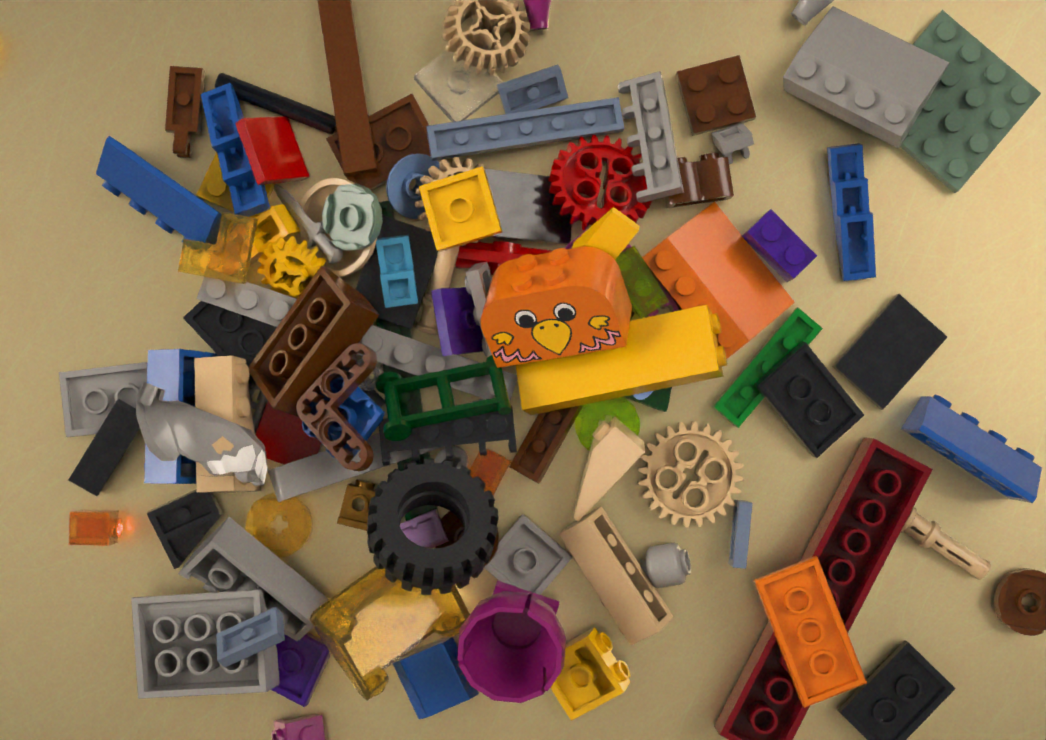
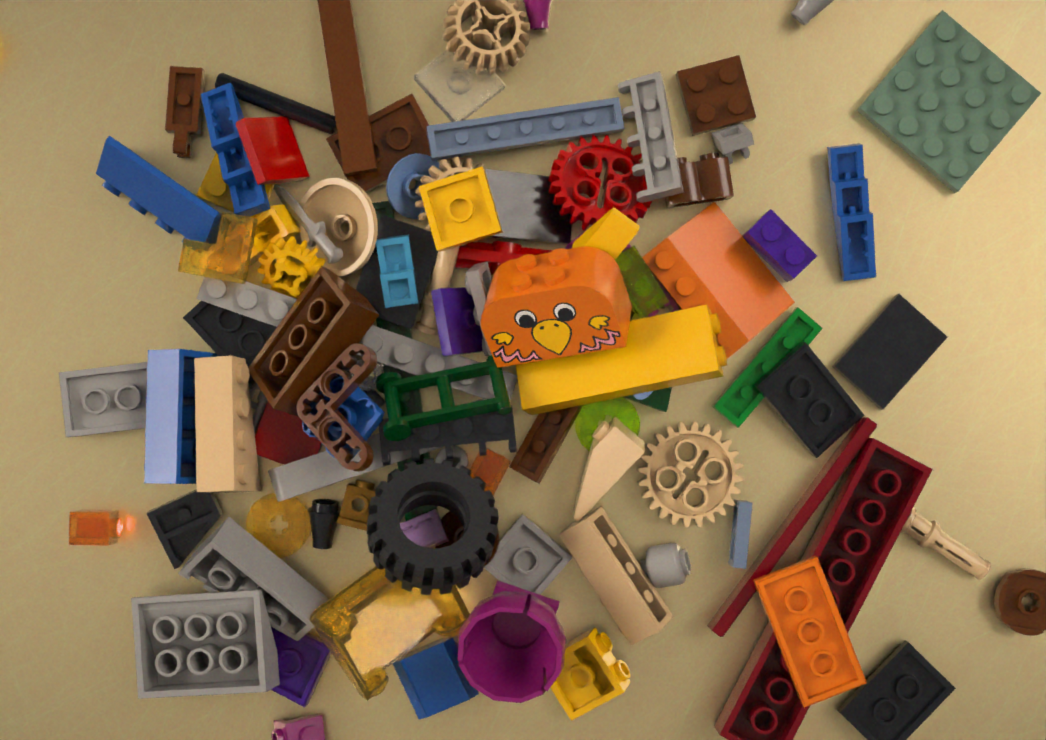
(106, 448): black tile -> none
(182, 429): light grey animal -> none
(250, 637): sand blue plate -> none
(323, 522): none -> black cone
(352, 217): tile -> none
(533, 90): sand blue plate -> none
(792, 525): none -> dark red tile
(864, 76): light grey slope -> none
(974, 449): blue slope -> none

